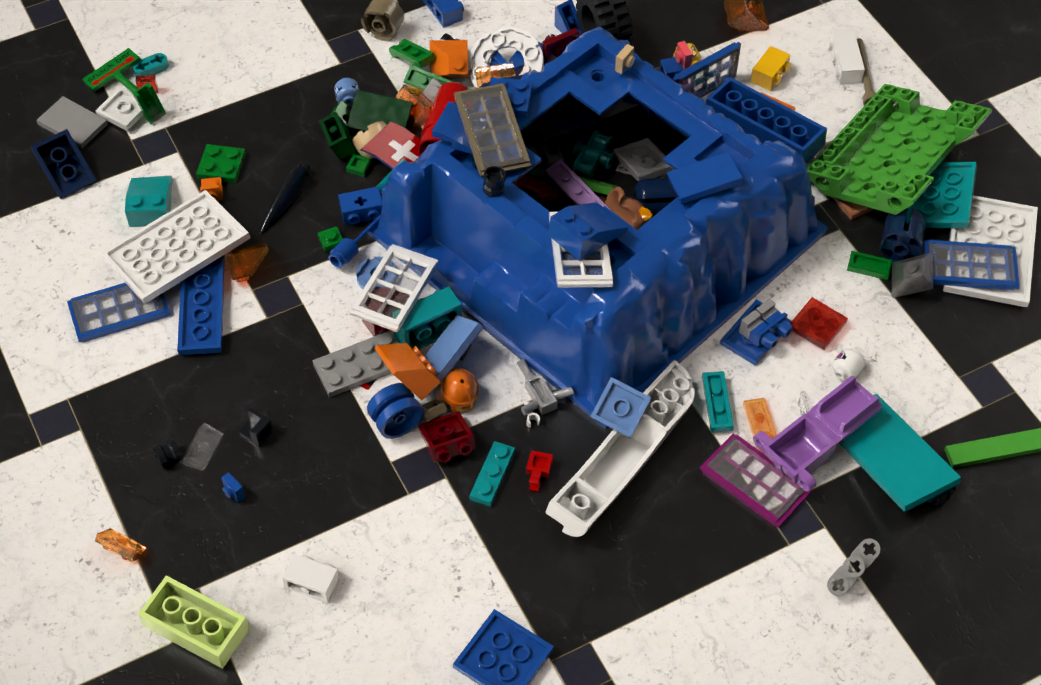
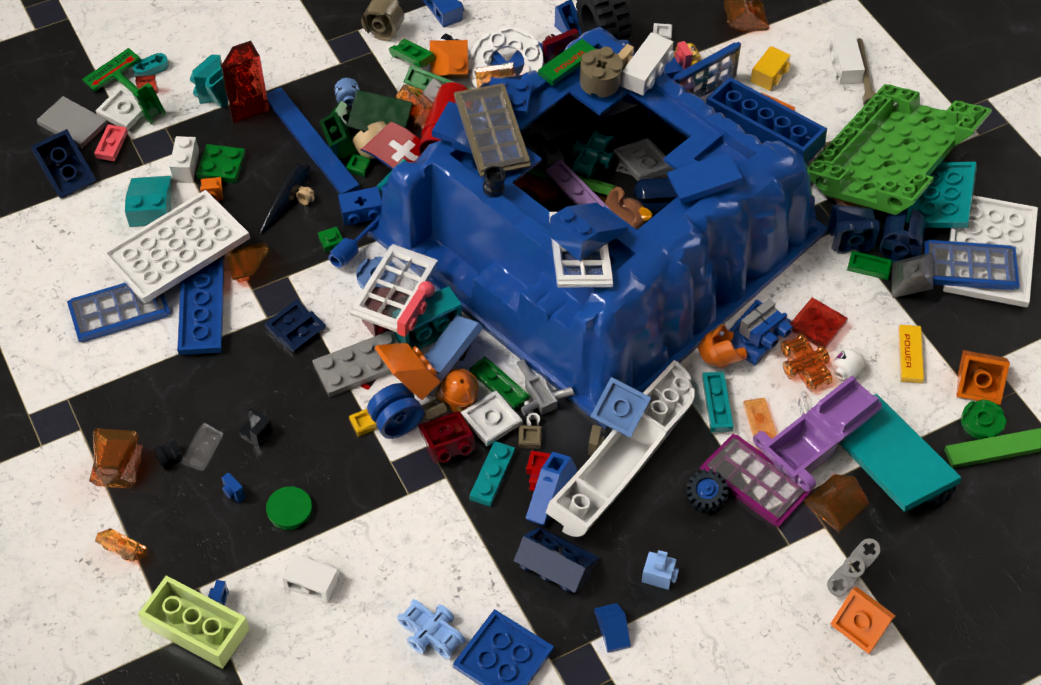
(111, 142): none -> coral plate
(115, 458): none -> clear orange piece
(184, 159): none -> white brick
(209, 82): none -> teal piece
(219, 592): none -> blue plate
(244, 82): none -> clear red slope
(289, 508): none -> green tile
(294, 325): none -> dark blue slope
(305, 195): none -> tan plate
(311, 142): none -> blue tile
(362, 423): none -> yellow tile
(415, 307): none -> coral plate
(430, 629): none -> light blue axle
(491, 418): none -> white plate
(497, 380): none -> green tile
(529, 437): none -> dark tan tile
(552, 478): none -> blue slope
(555, 559): none -> dark blue slope
(564, 62): none -> green tile
(596, 439): none -> dark tan plate
(601, 72): none -> dark tan brick
(613, 627): none -> blue slope
(647, 64): none -> white brick
(660, 570): none -> light blue brick
(663, 30): none -> white tile
(707, 491): none -> black wheel
(718, 349): none -> orange helmet
(806, 362): none -> clear orange axle
(838, 500): none -> clear orange slope
(853, 229): none -> dark blue piece
(862, 620): none -> orange tile
(910, 354): none -> yellow tile
(982, 376): none -> orange slope
(983, 419): none -> green tile

